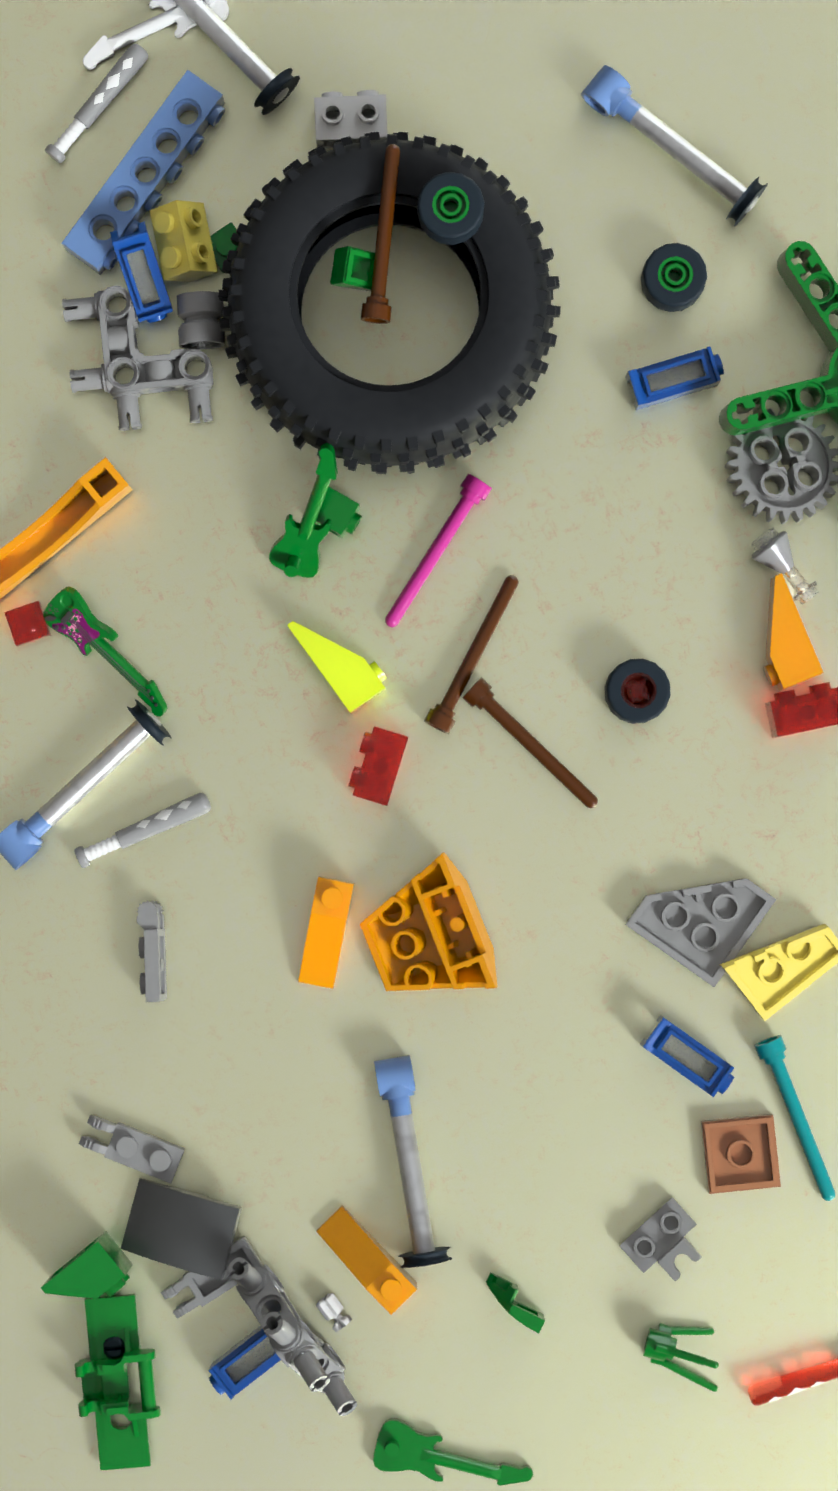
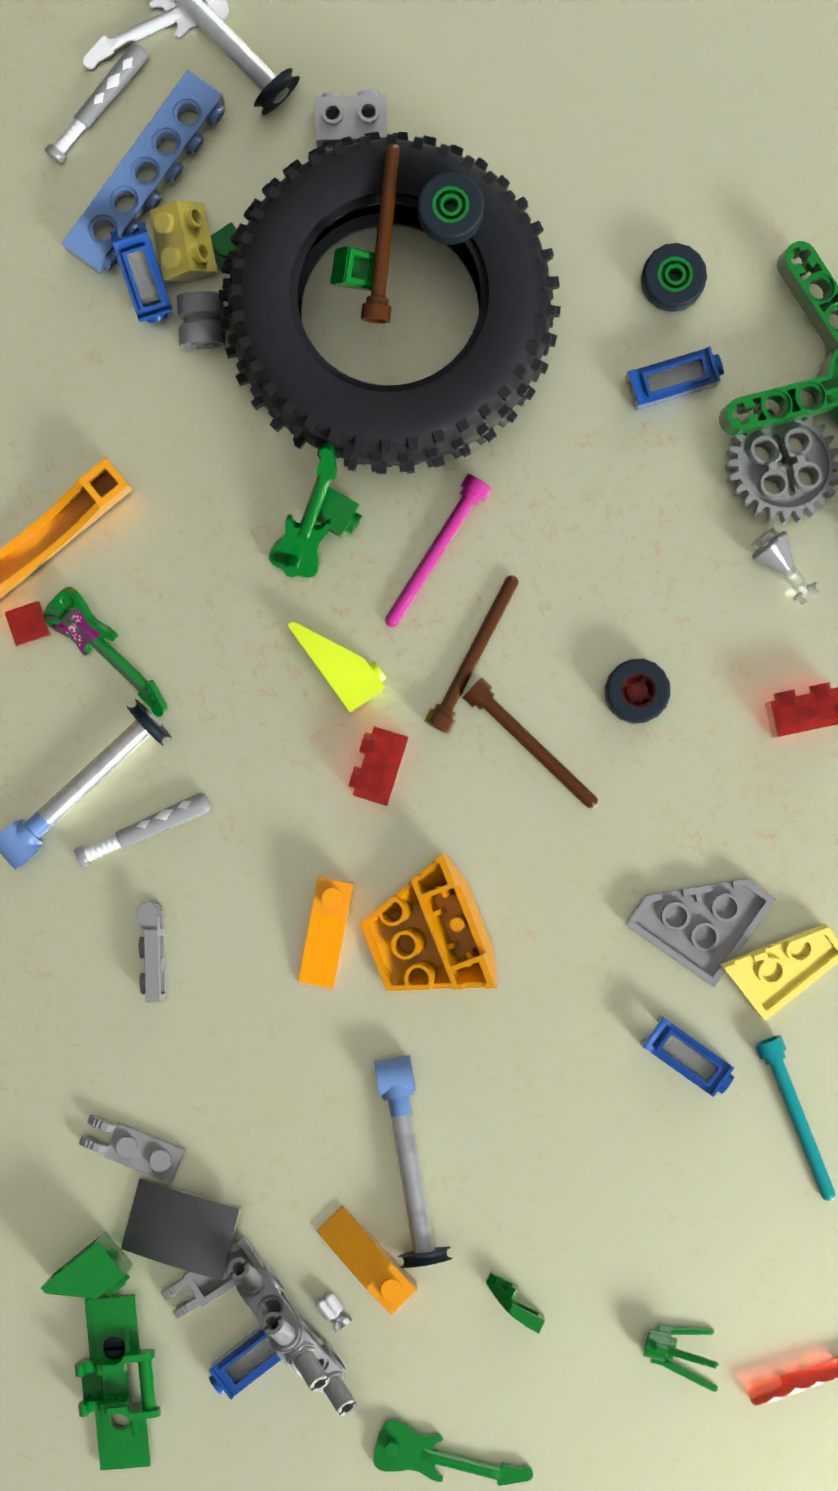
(120, 350): light grey pin -> none
(611, 95): piece -> none
(662, 1240): light grey plate -> none
(740, 1153): nougat tile -> none
(787, 644): light orange slope -> none

